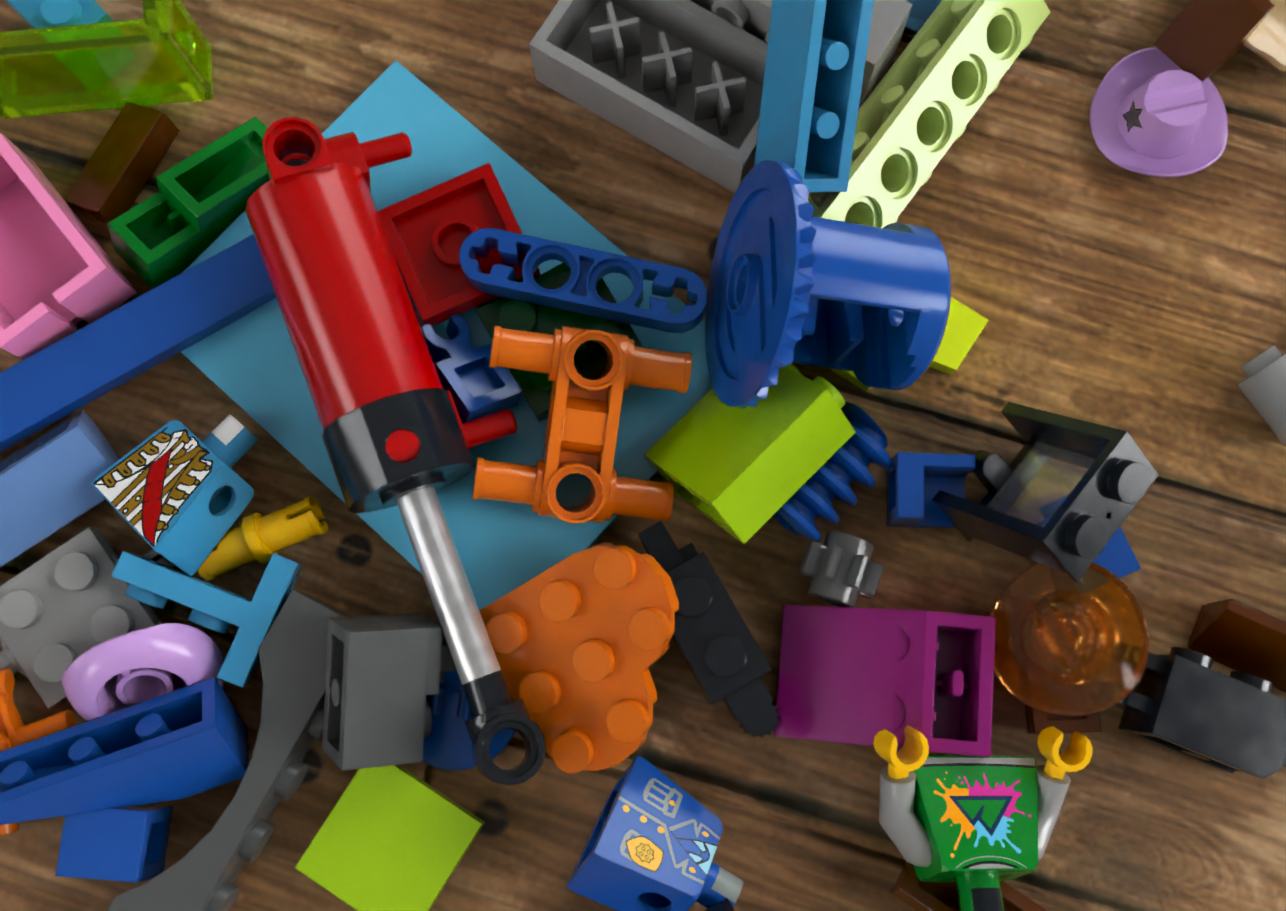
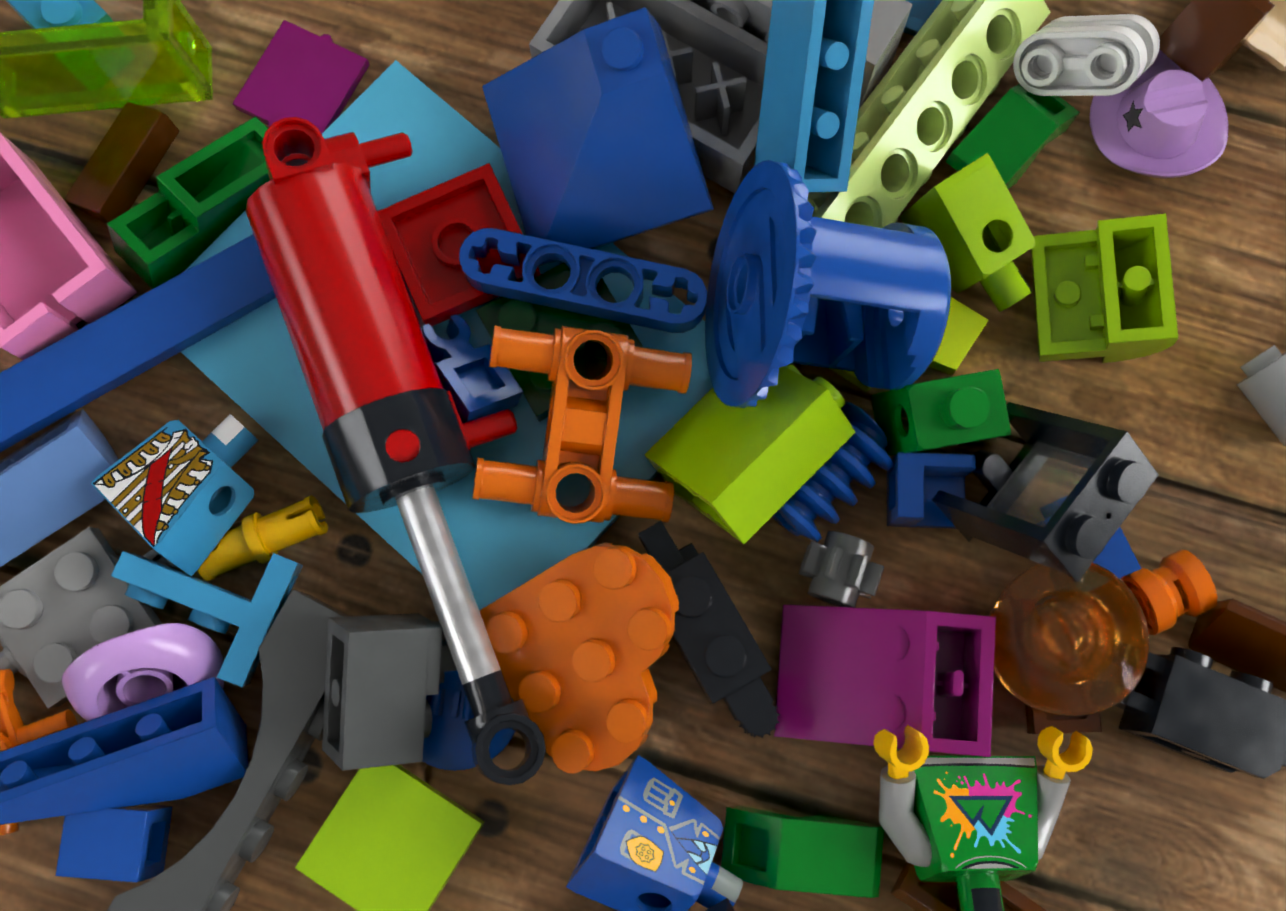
(301, 78): none -> magenta piece
(598, 136): none -> blue slope
(803, 852): none -> green slope
(943, 412): none -> green torso
(978, 231): none -> lime torso
(1015, 132): none -> green slope
(1086, 55): none -> white brick
(1105, 291): none -> lime brick
(1172, 590): none -> orange wheel

